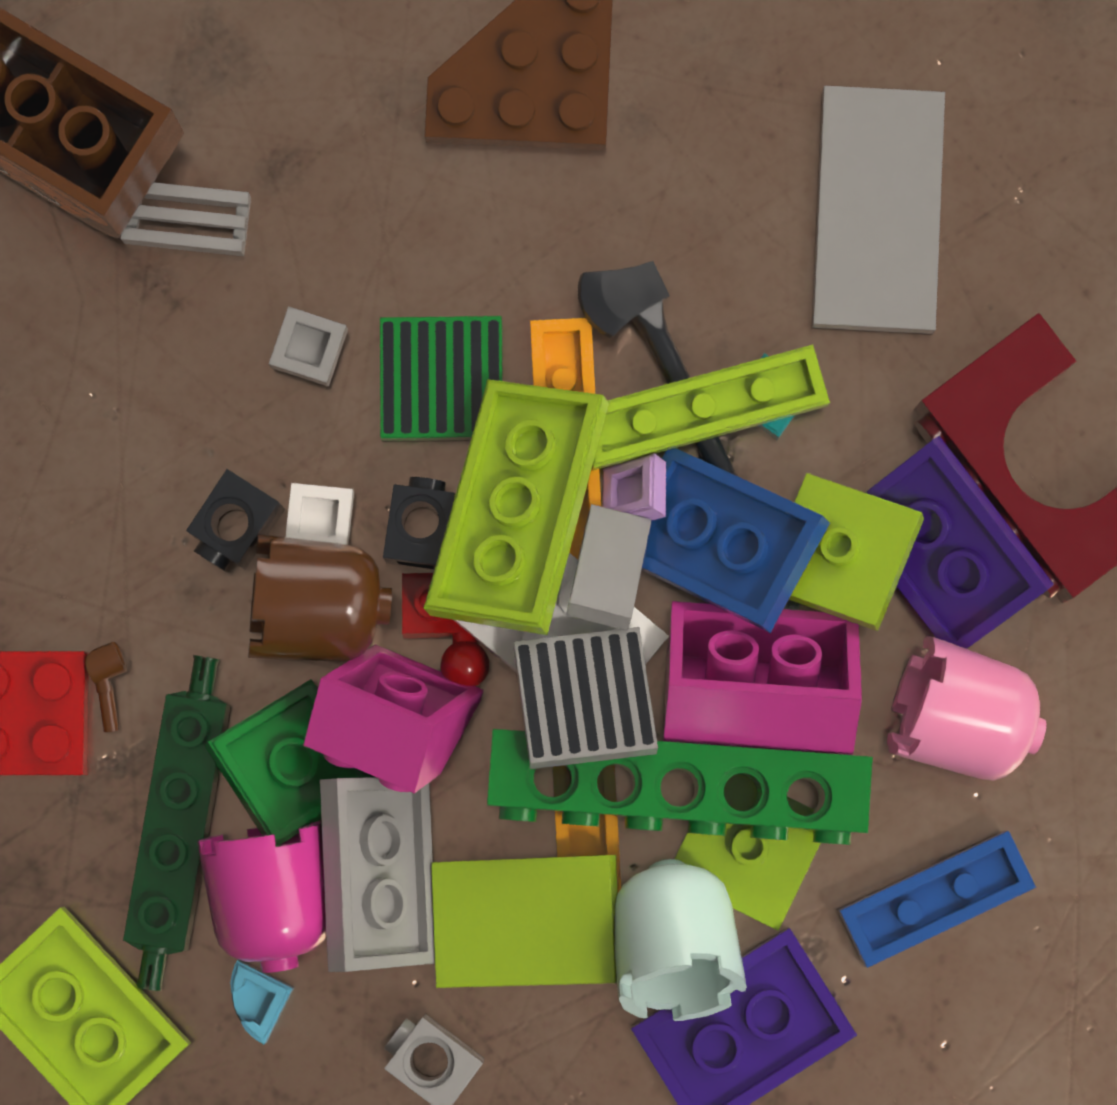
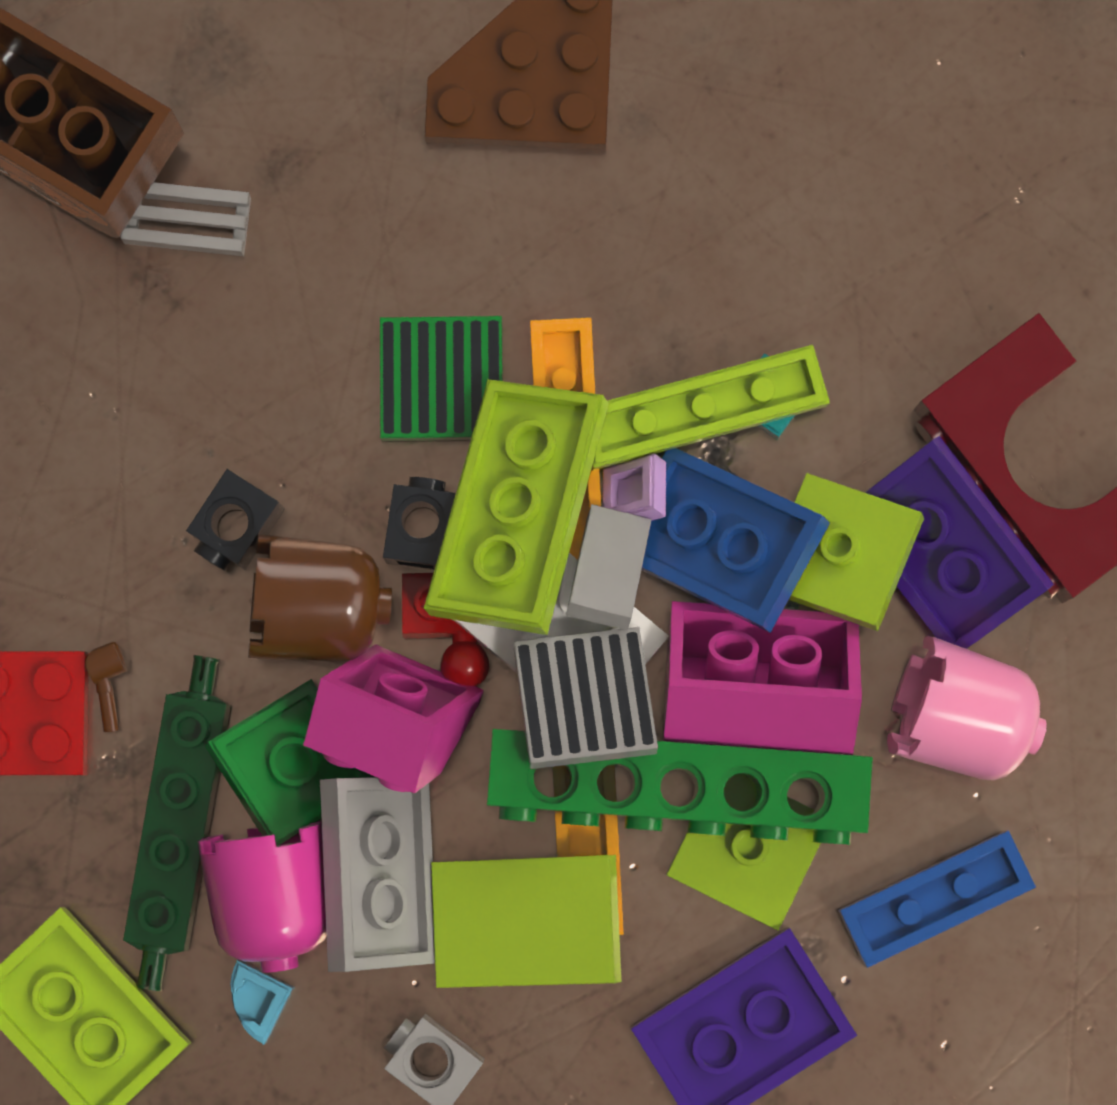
(308, 346): light grey plate -> none
(320, 513): white plate -> none
(637, 294): black piece -> none
(676, 942): light aqua cylinder -> none
(878, 209): light grey tile -> none

